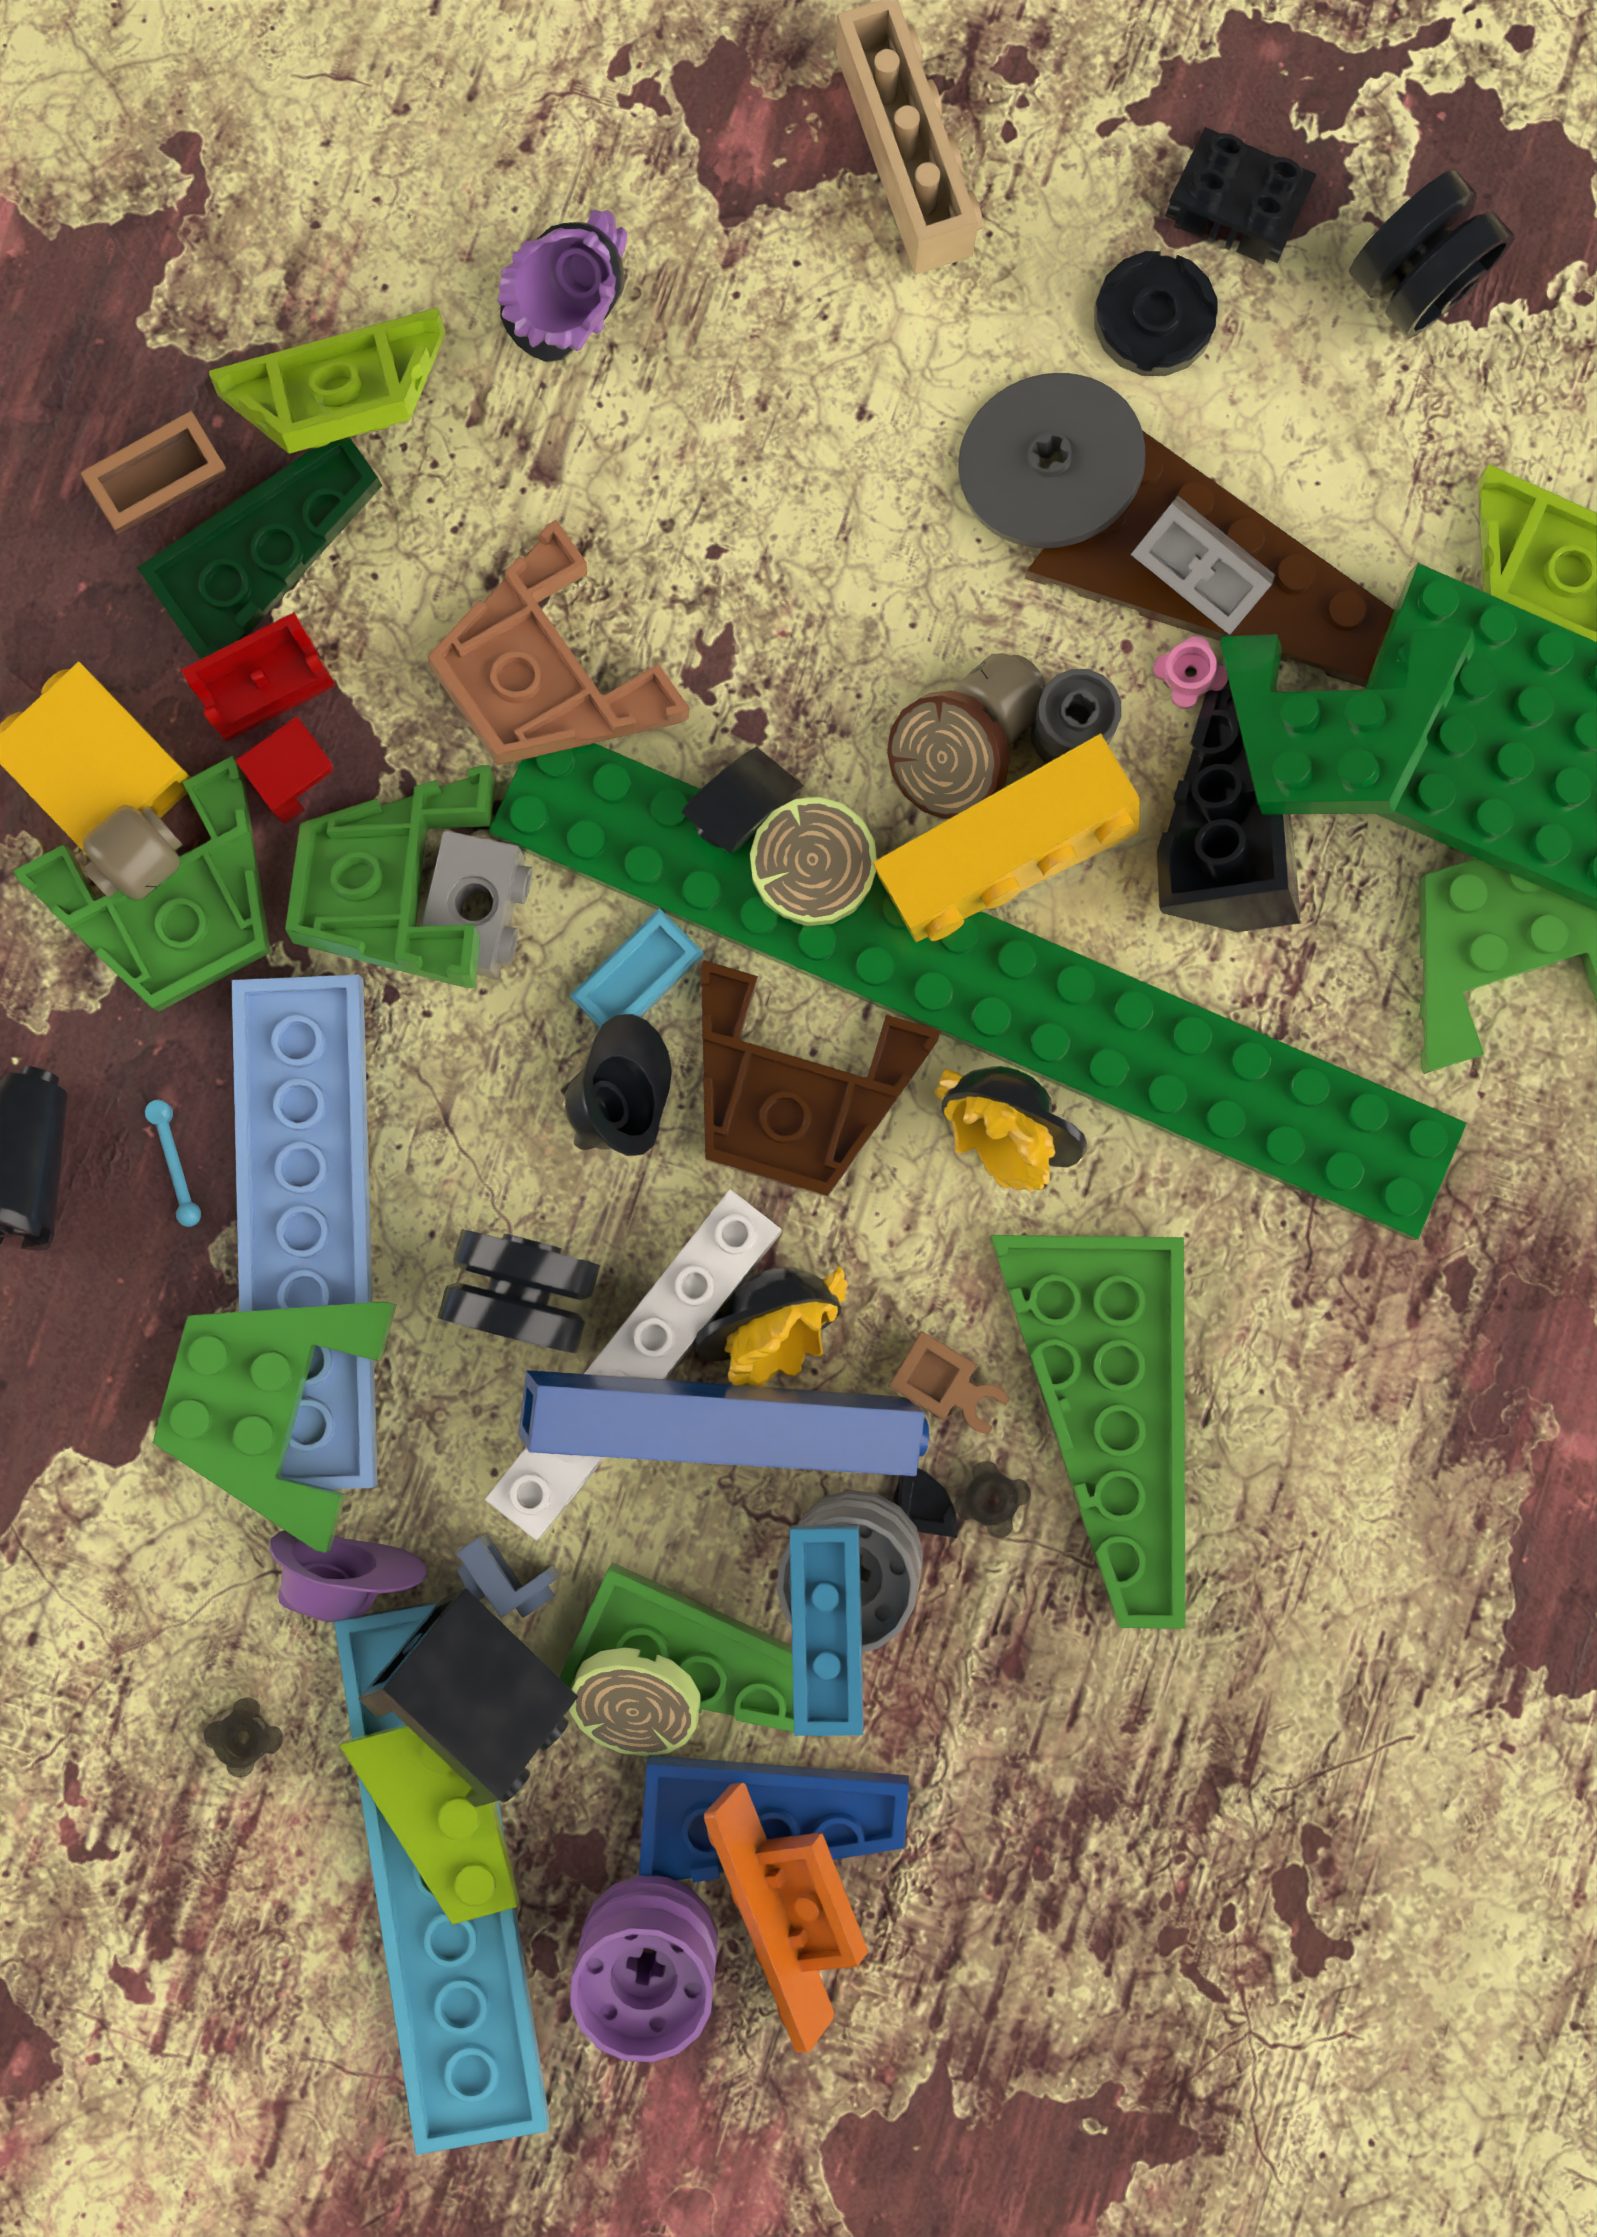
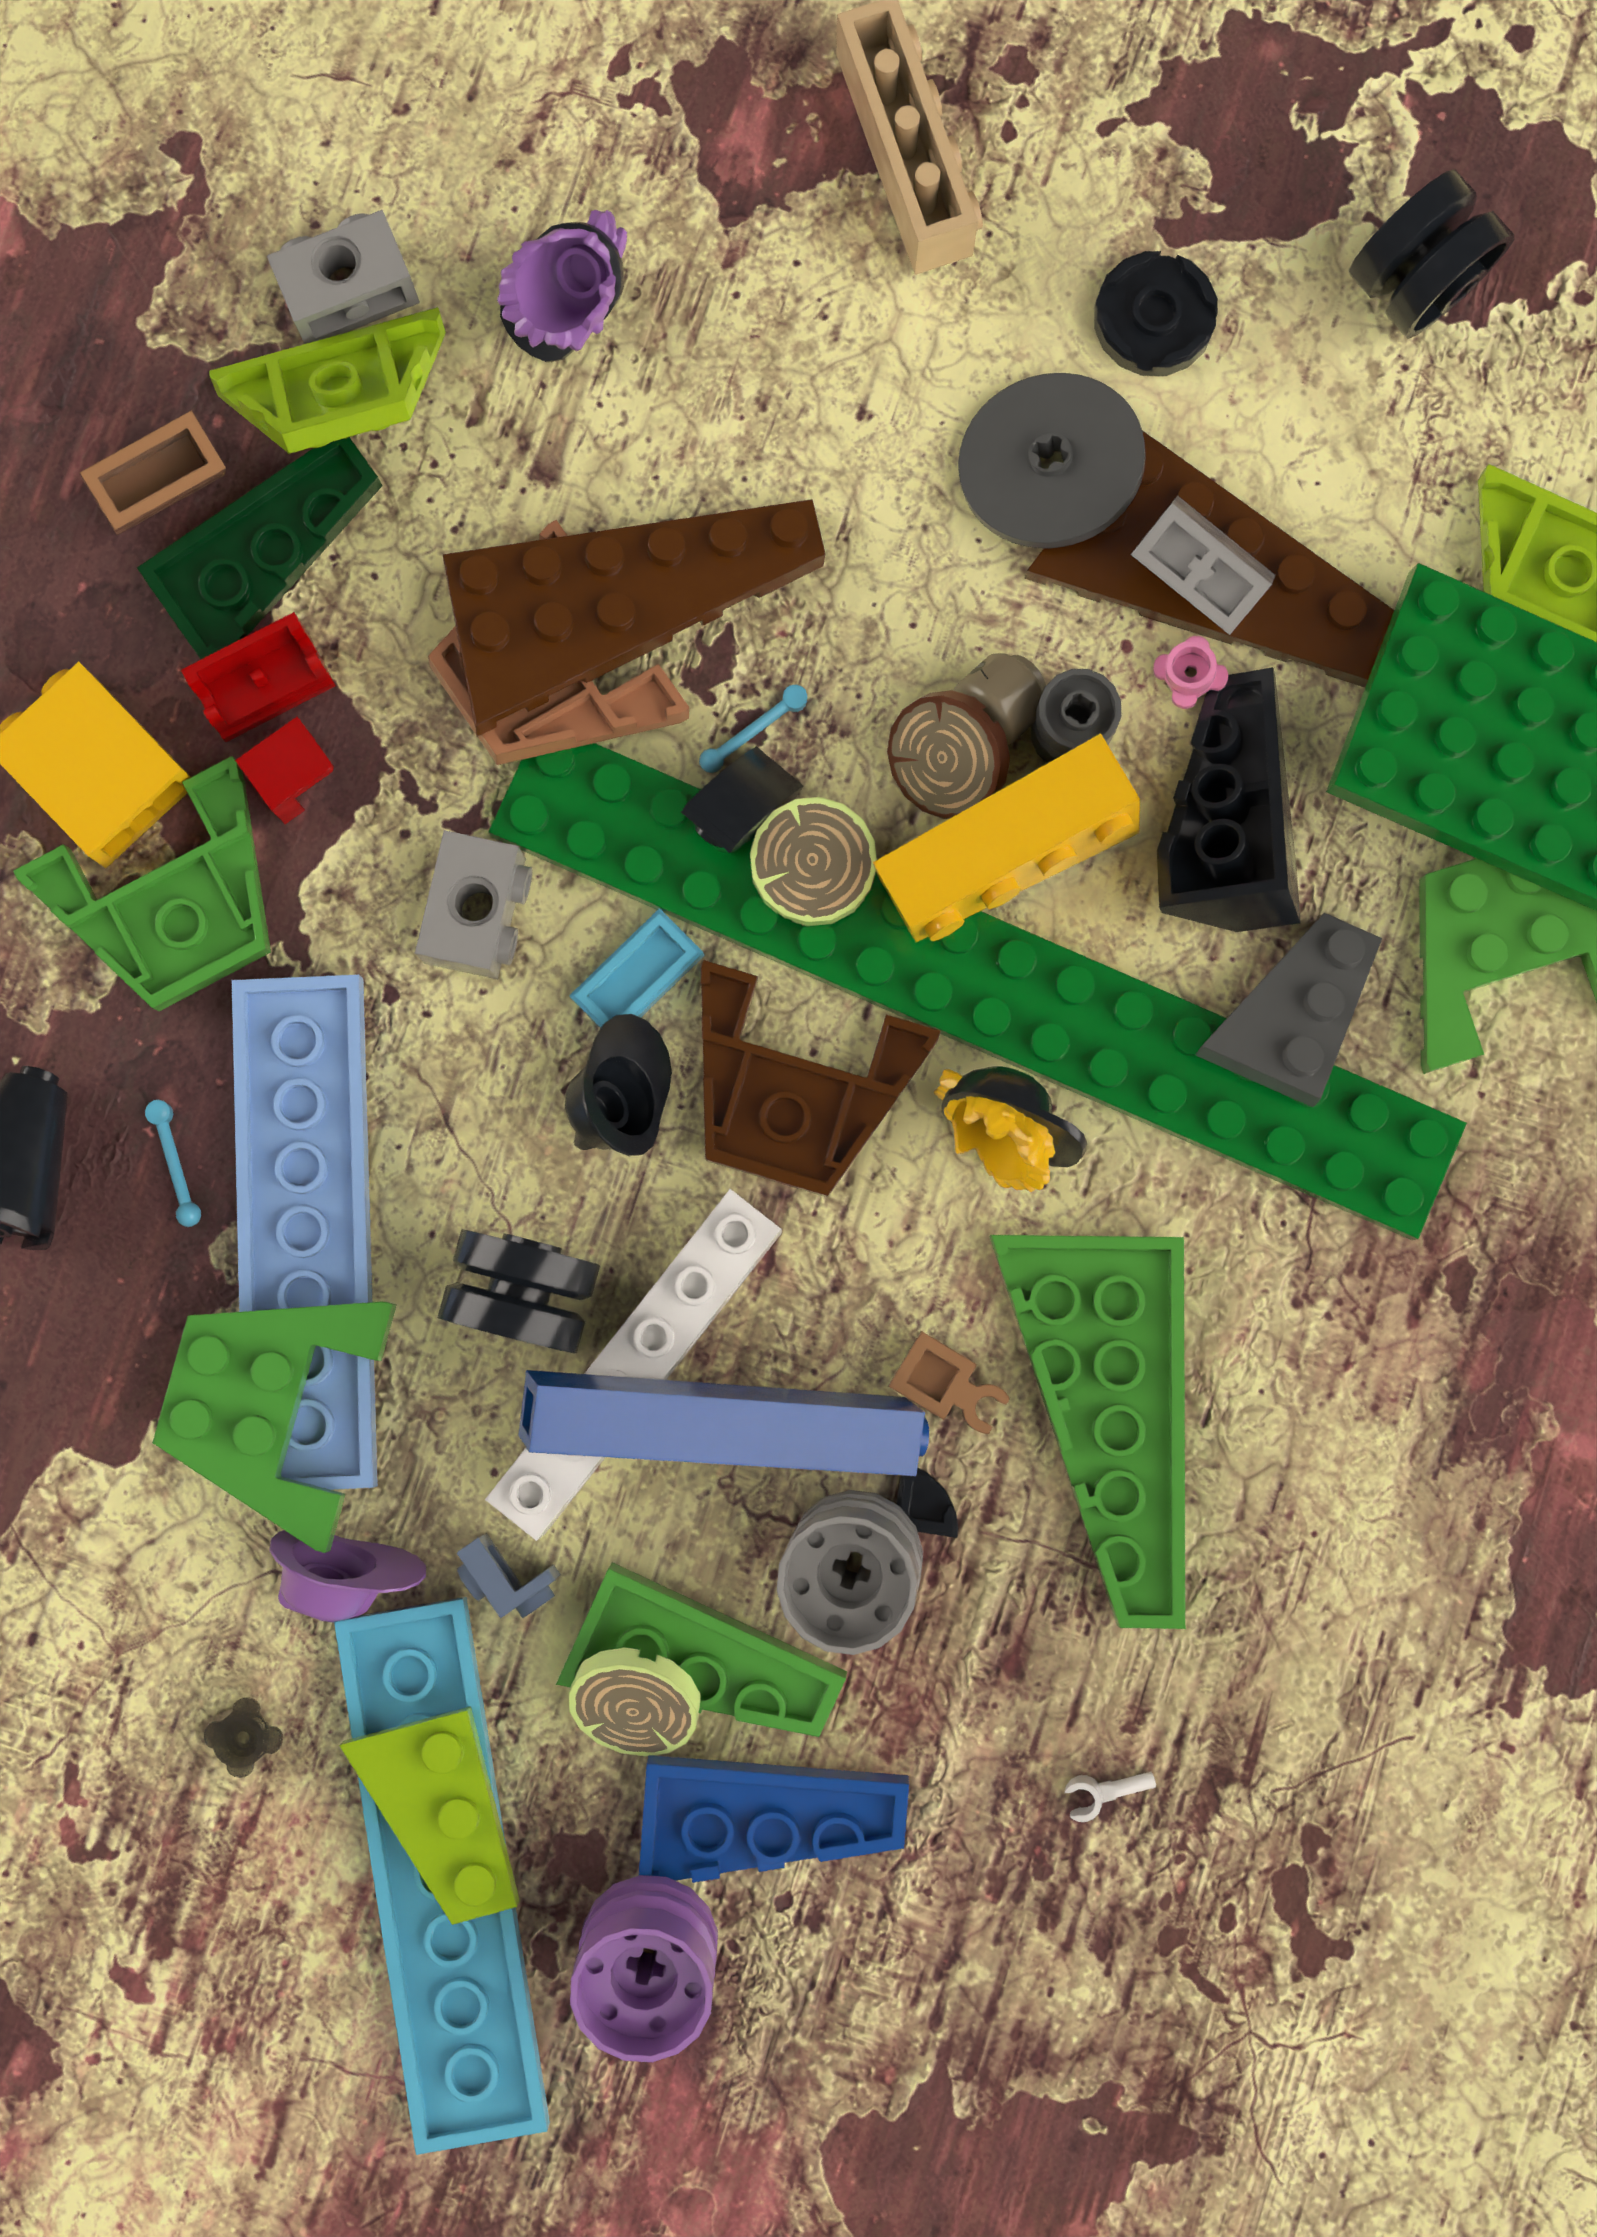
(131, 853): dark tan head -> none
(362, 881): bright green wing -> none
(373, 290): none -> light grey brick
(473, 1696): black panel -> none
(593, 601): none -> reddish brown wing
(773, 1324): hair -> none
(790, 1909): orange bracket -> none
(793, 700): none -> medium azure hinge
(826, 1630): dark azure plate -> none
(999, 1516): clear smoke plate -> none
(1106, 1792): none -> white hand
(1242, 191): black hinge -> none
(1299, 1013): none -> dark grey wing
(1338, 745): green wing -> none

